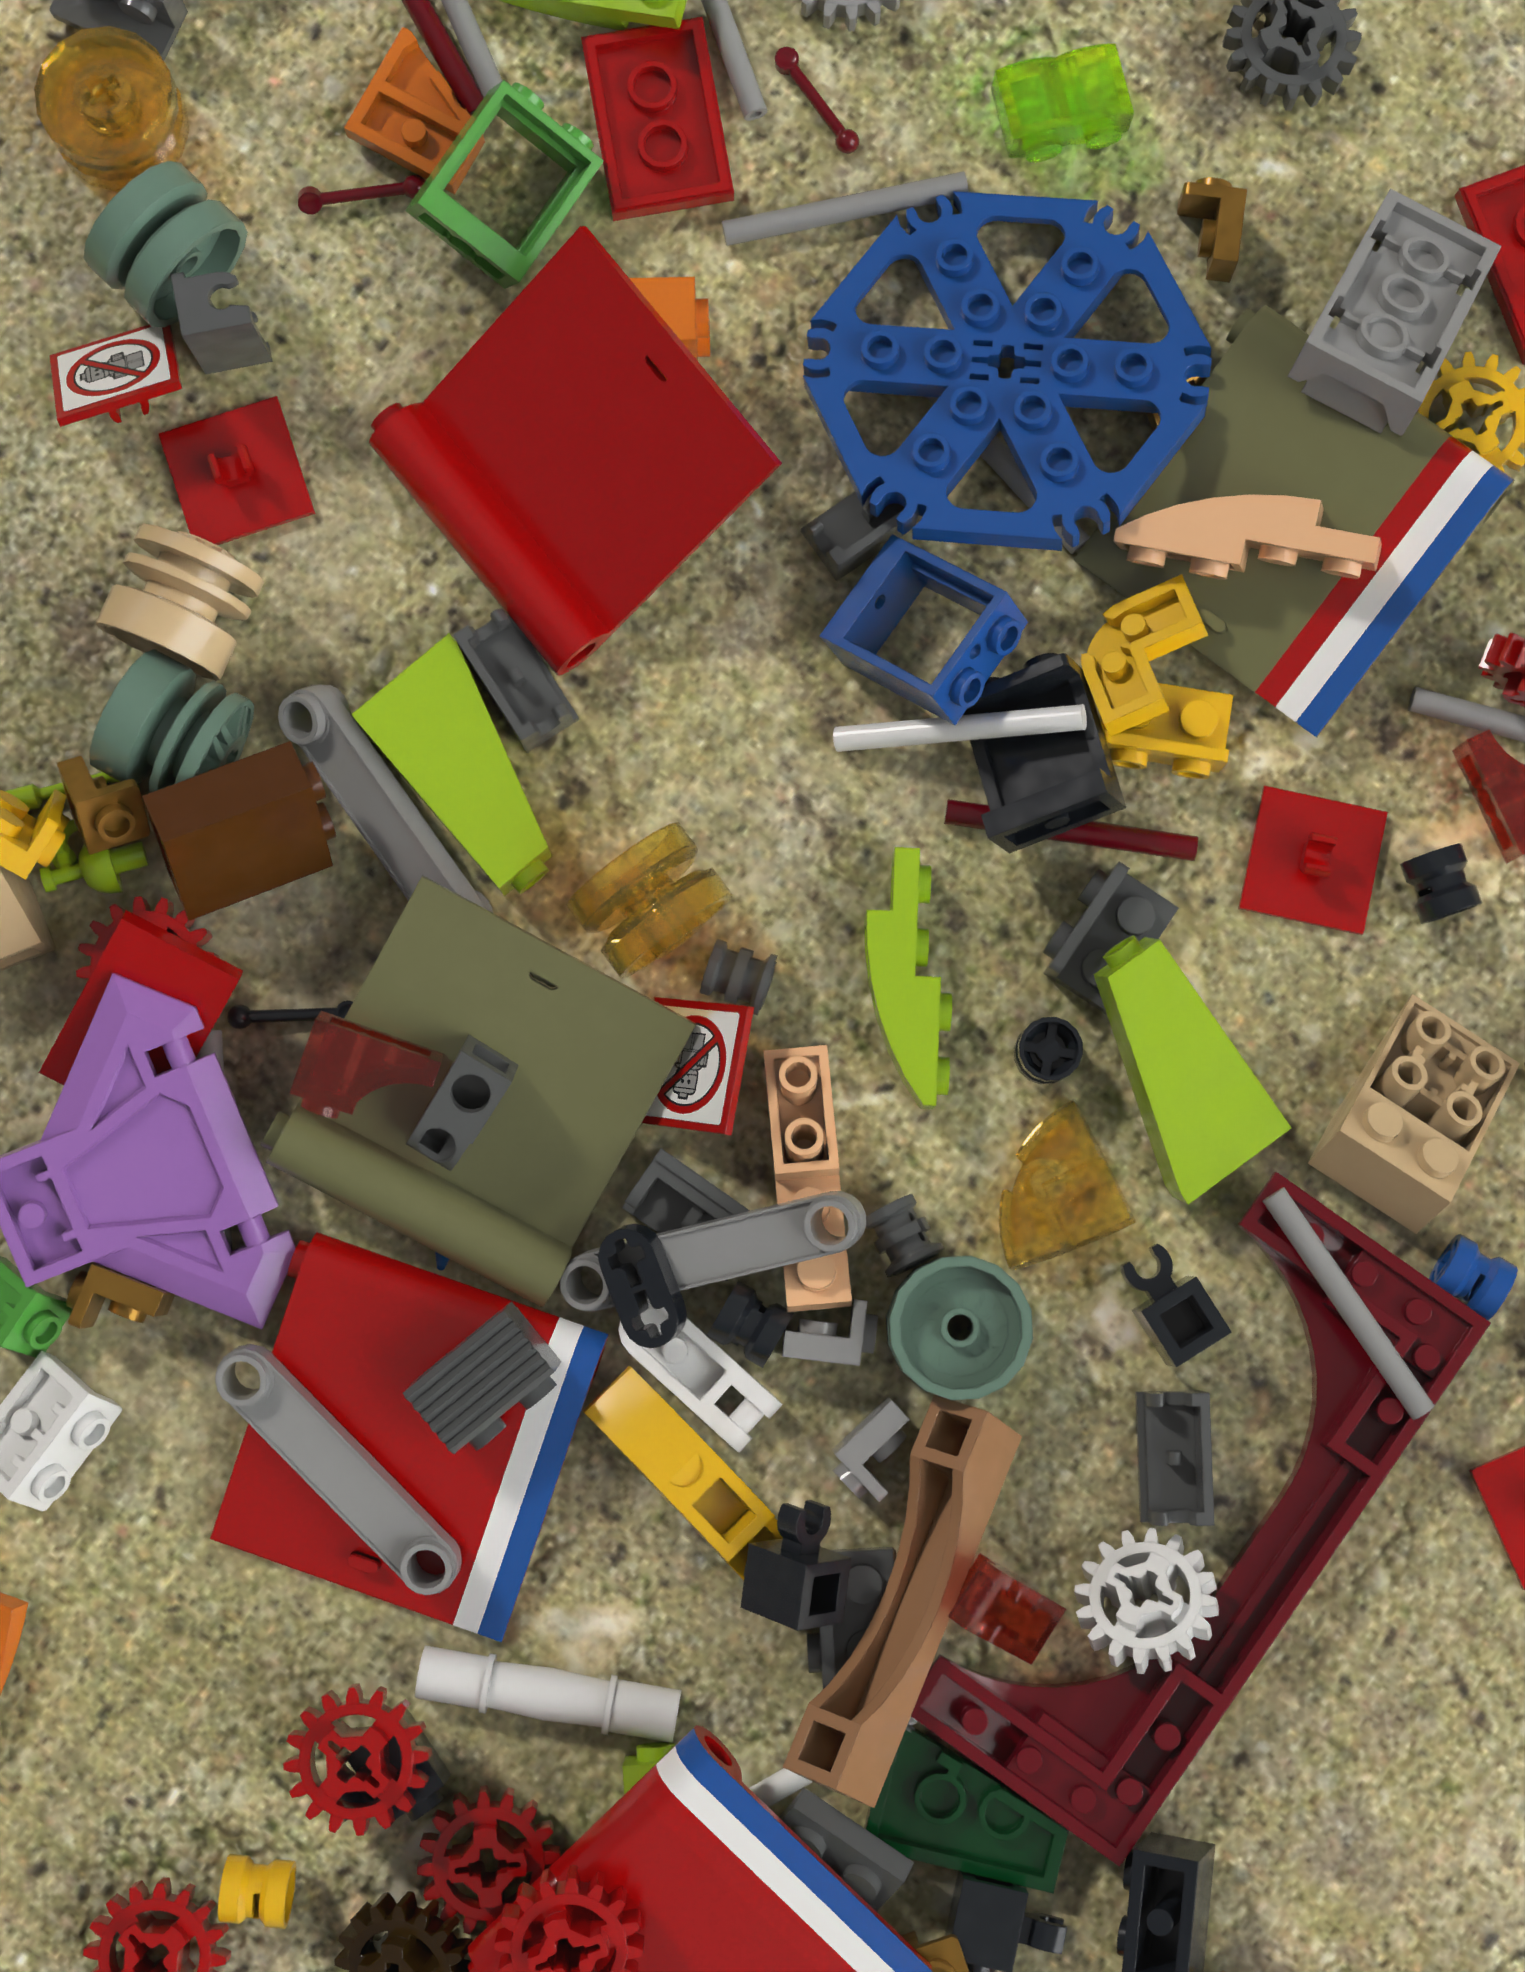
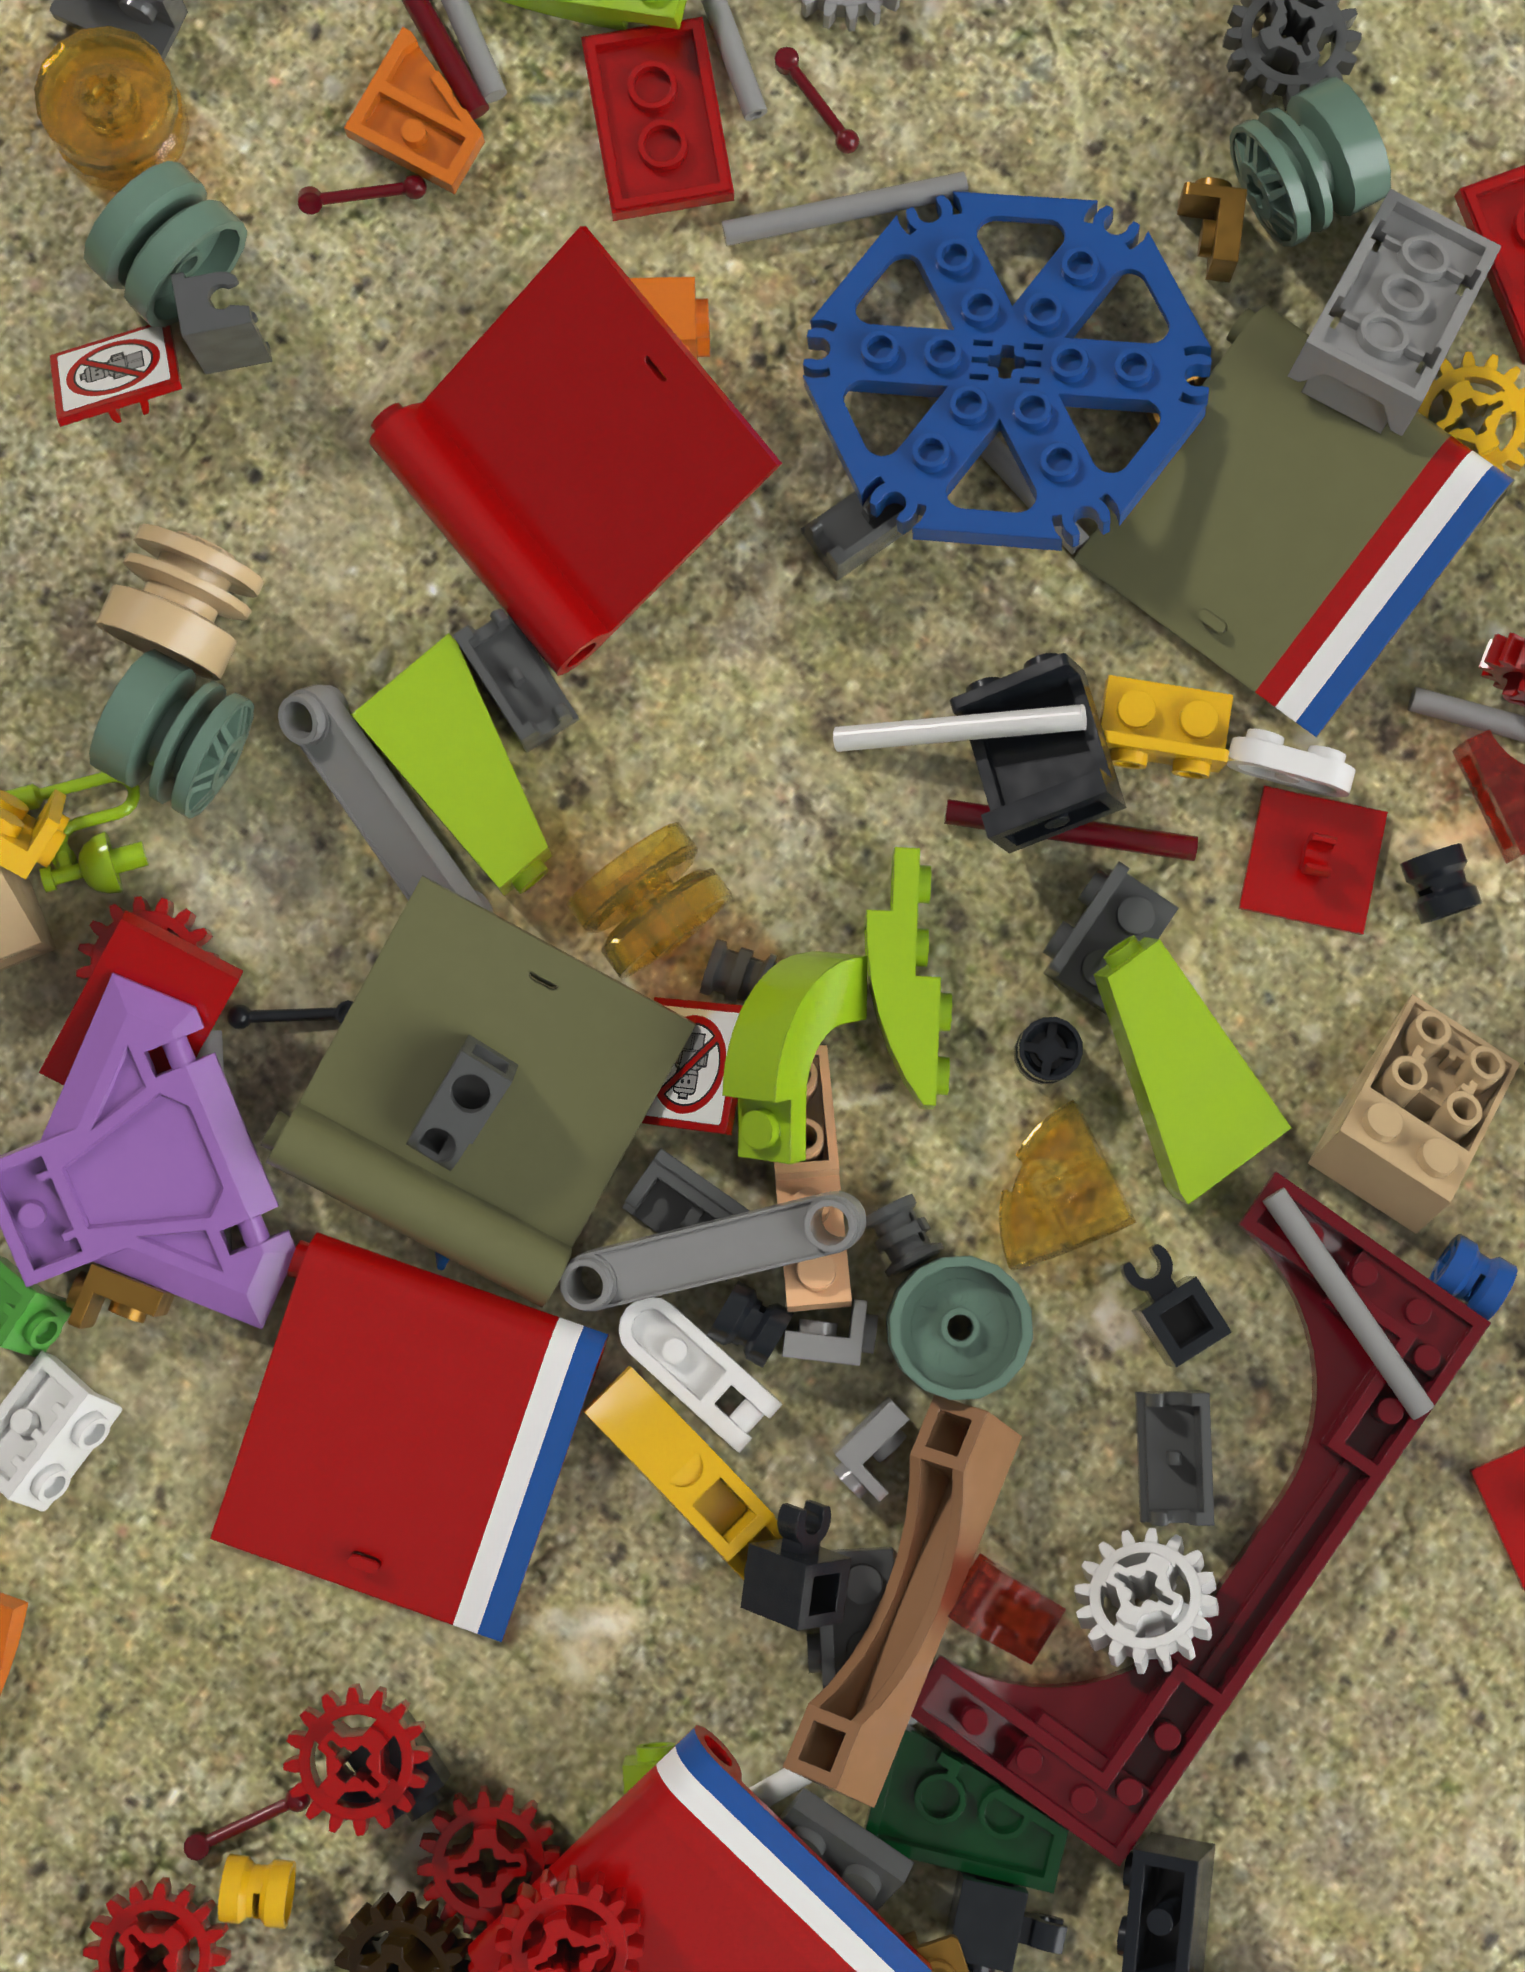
(101, 812): pearl gold bracket -> none
(200, 1844): none -> dark red hinge
(237, 472): red piece -> none
(242, 829): reddish brown brick -> none
(339, 1469): light grey piece -> none
(351, 1060): clear red arch -> none
(467, 233): bright green window -> none
(484, 1379): dark grey brick -> none
(547, 1694): white piece -> none
(628, 1290): black beam -> none
(777, 1042): none -> lime arch
(896, 580): blue window -> none
(1062, 102): clear neon green brick -> none
(1132, 636): yellow plate -> none
(1221, 530): light nougat slope -> none
(1310, 161): none -> sand green wheel
(1314, 771): none -> white plate

